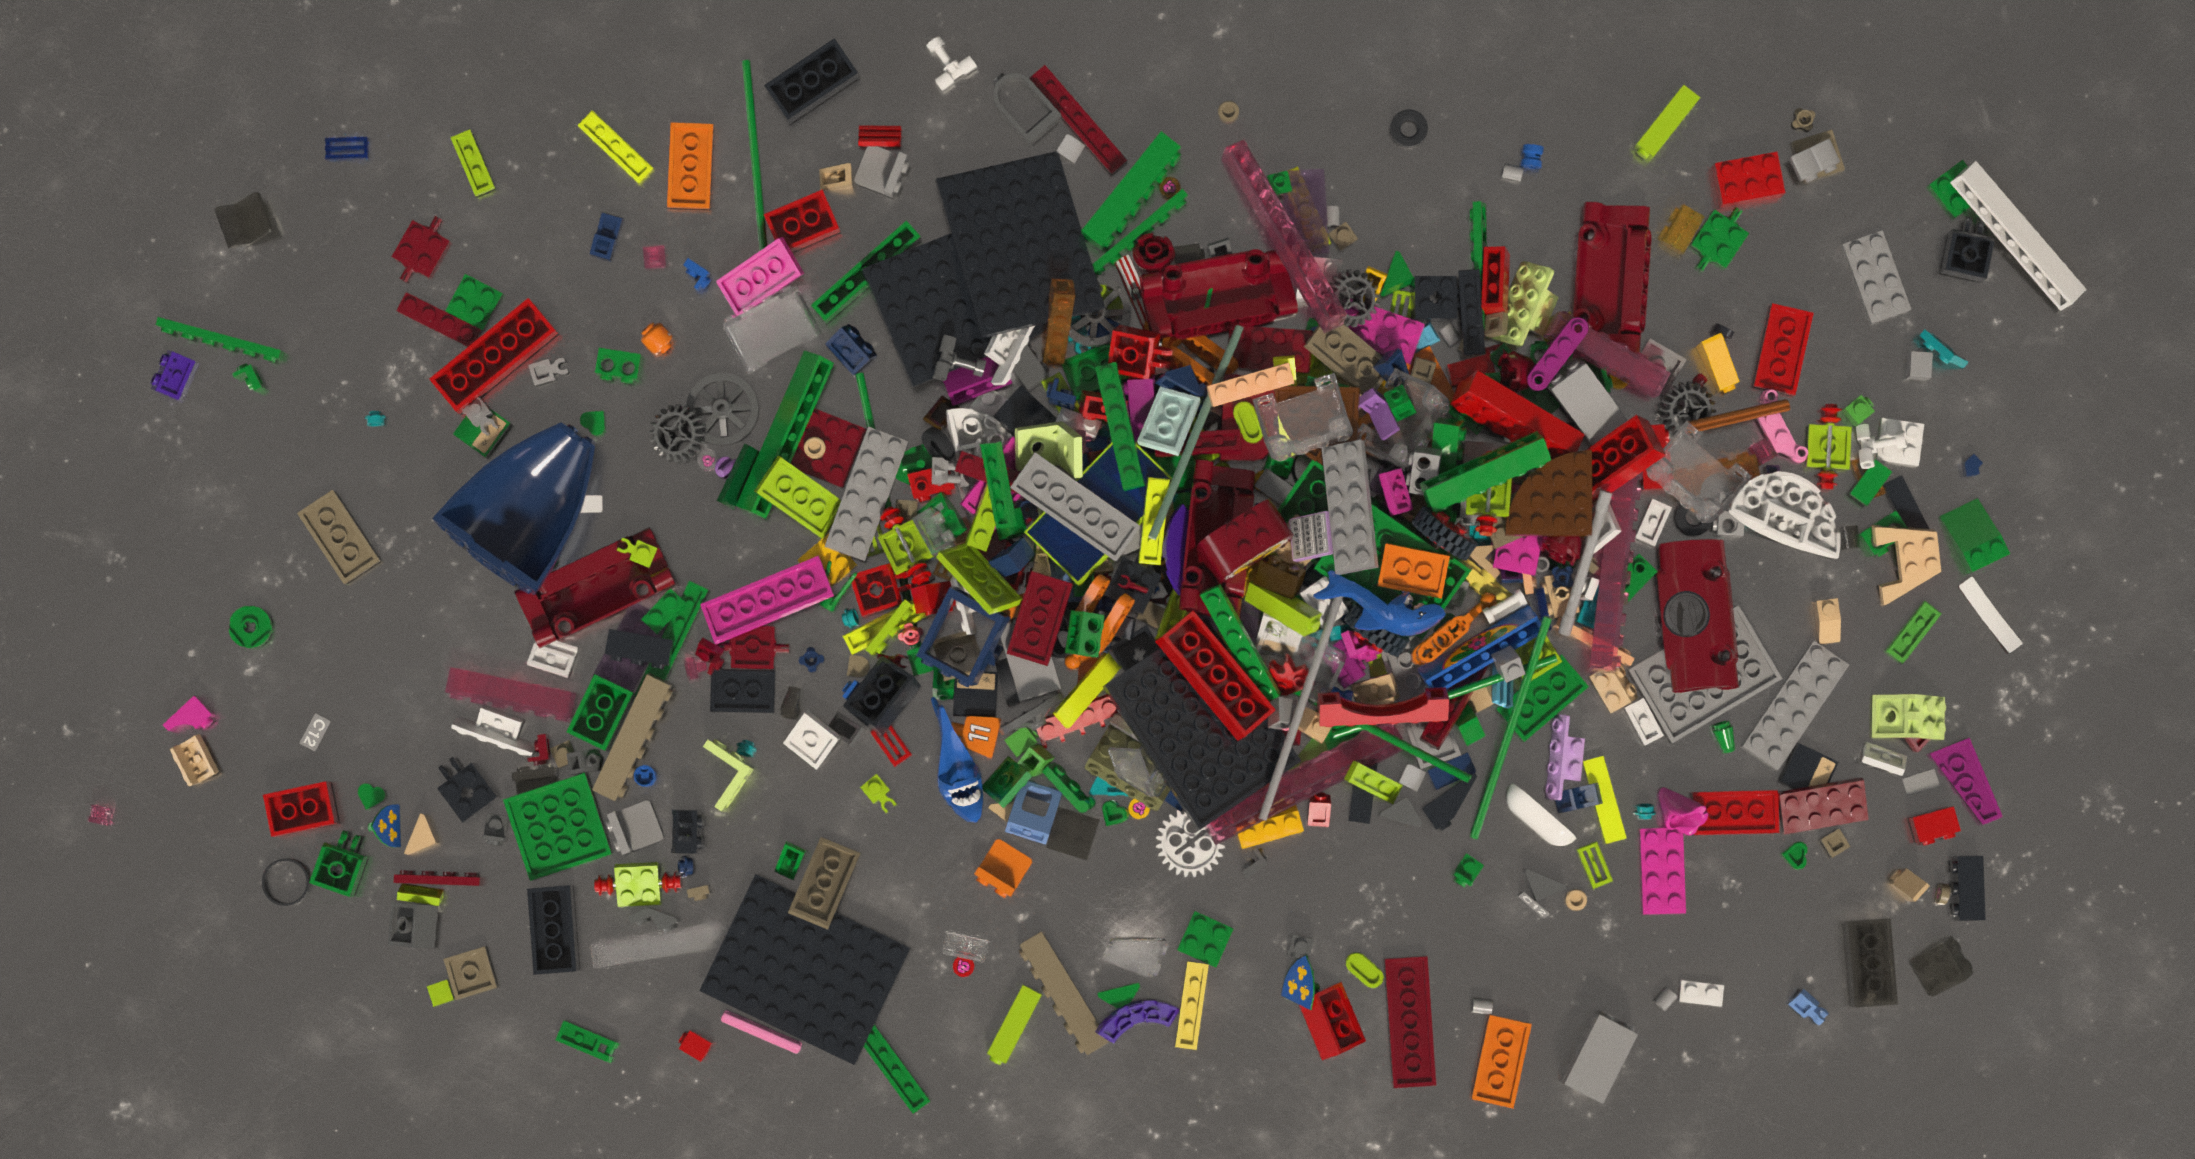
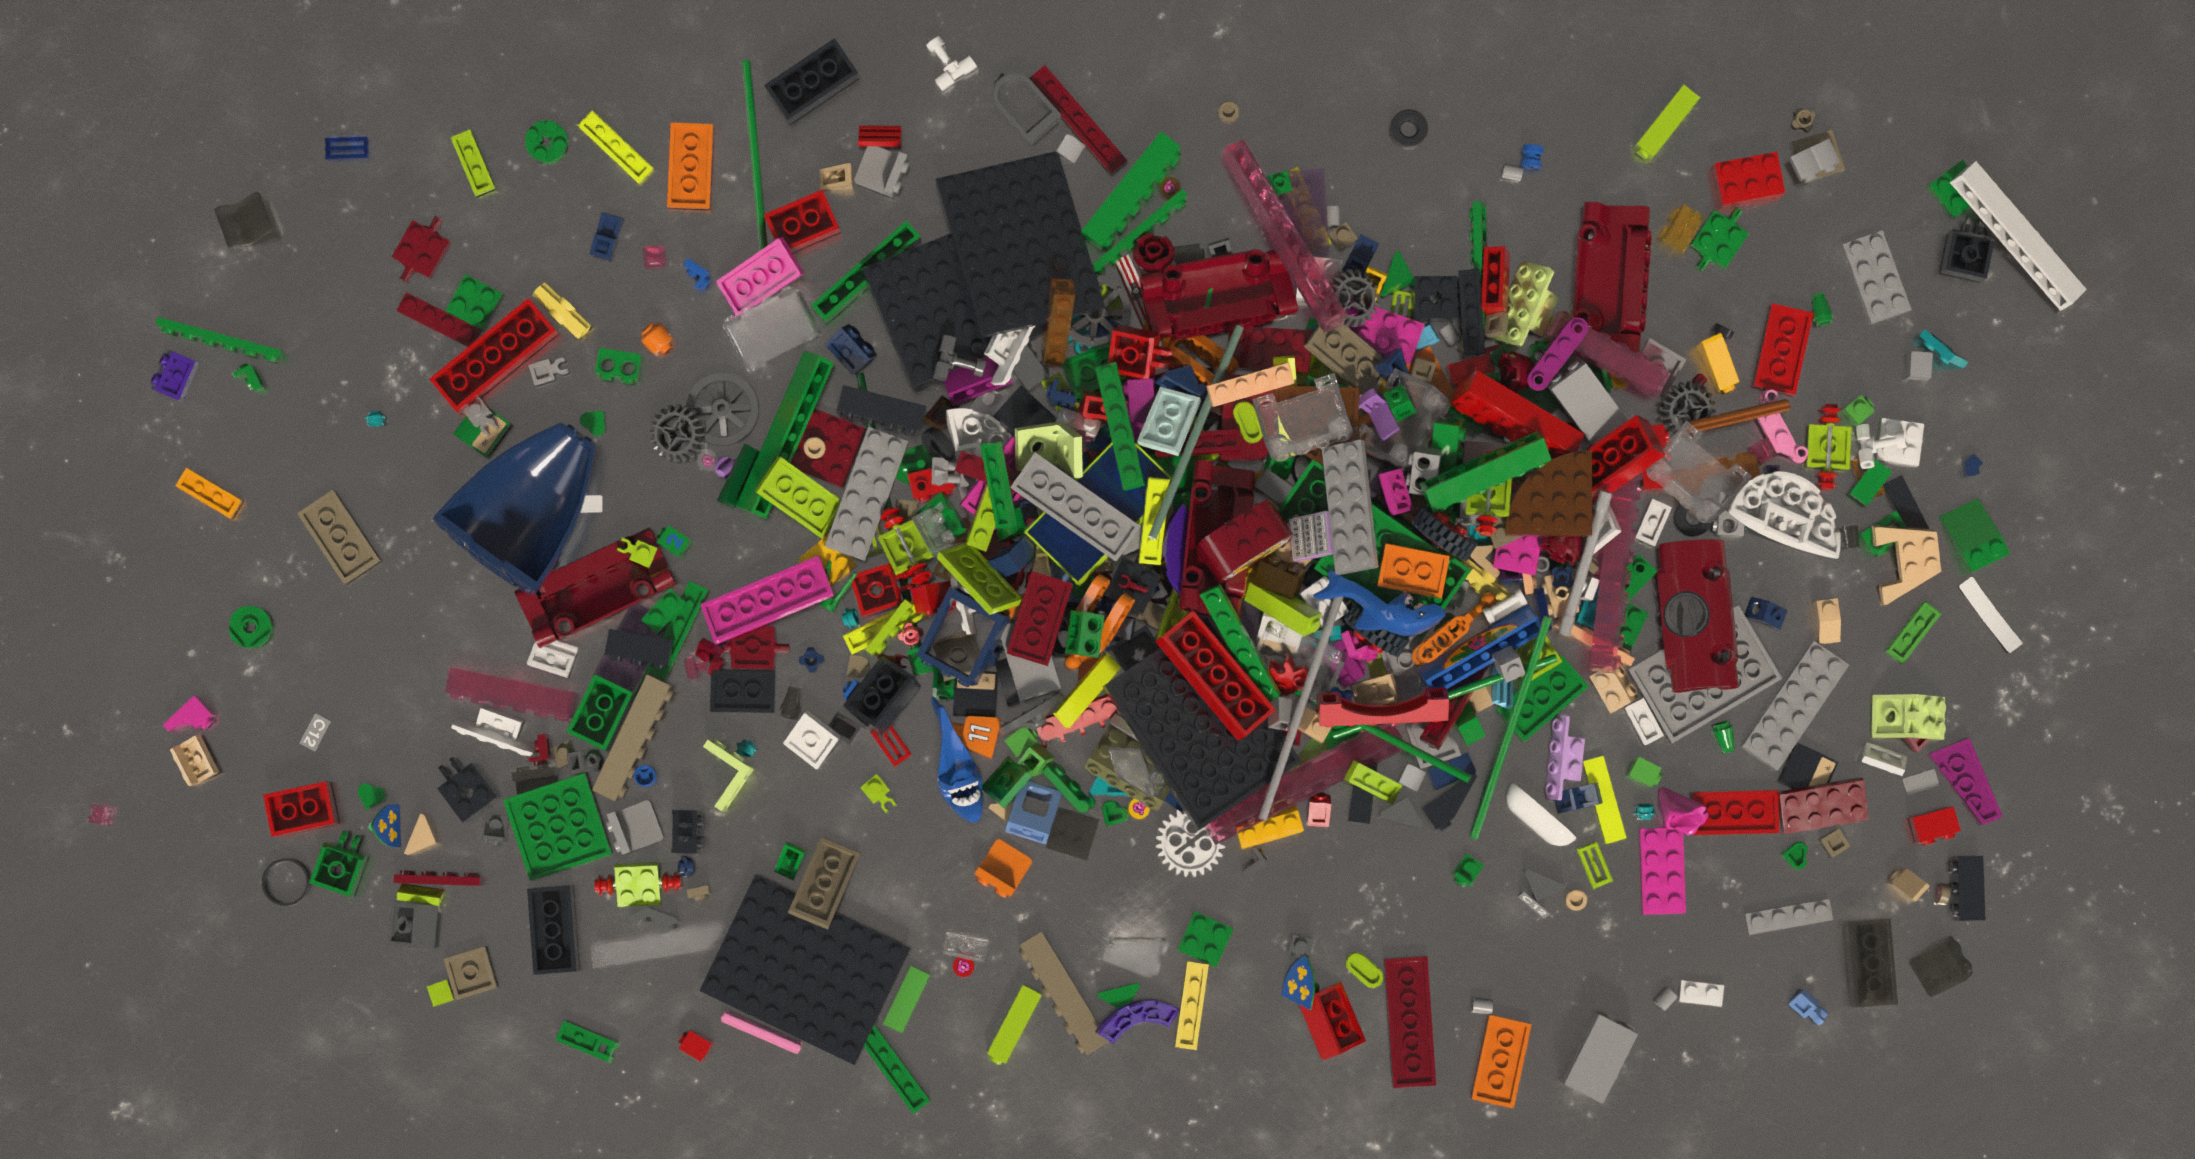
(208, 493): none -> light orange plate
(535, 136): none -> green plate
(561, 310): none -> light yellow piece
(673, 540): none -> green brick
(881, 409): none -> black brick
(906, 999): none -> bright green tile
(1361, 254): none -> dark blue slope
(1634, 622): none -> green plate
(1645, 772): none -> bright green brick
(1769, 612): none -> dark blue bracket
(1788, 916): none -> light grey plate
(1821, 309): none -> green cone

